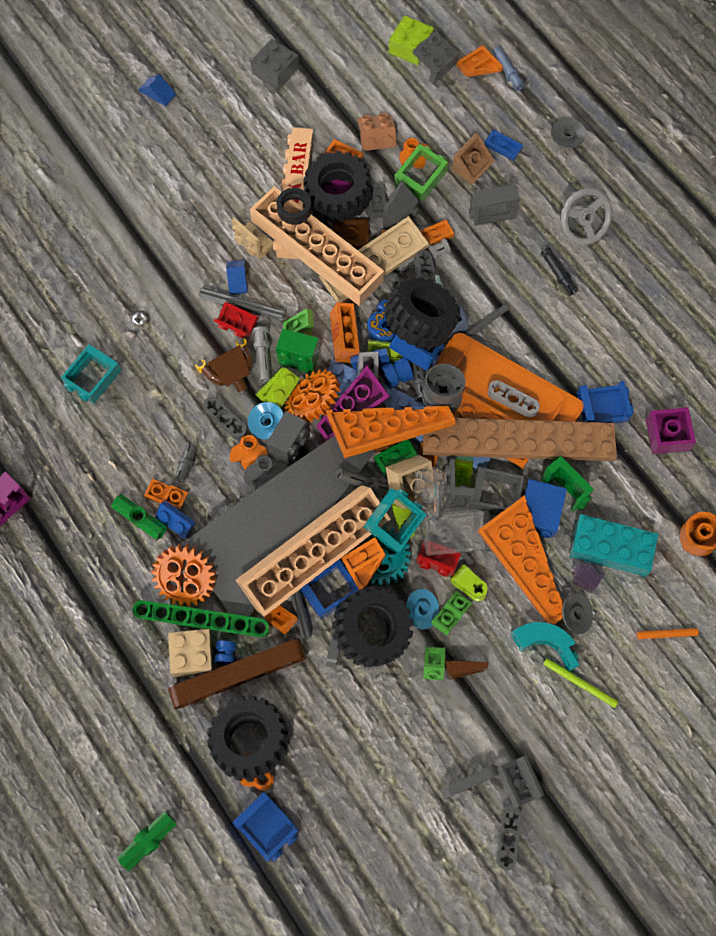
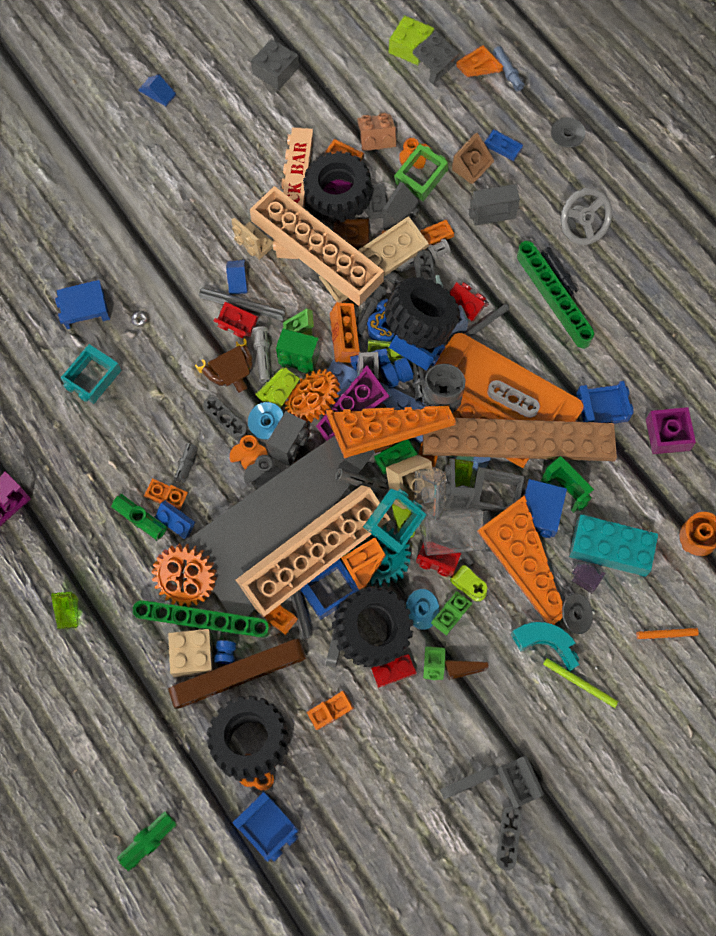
(65, 609): none -> clear neon green slope
(81, 303): none -> blue panel
(290, 194): black tyre -> none
(330, 710): none -> orange slope
(370, 306): none -> dark grey pin
(393, 671): none -> red plate
(471, 302): none -> red bracket
(562, 299): none -> green beam

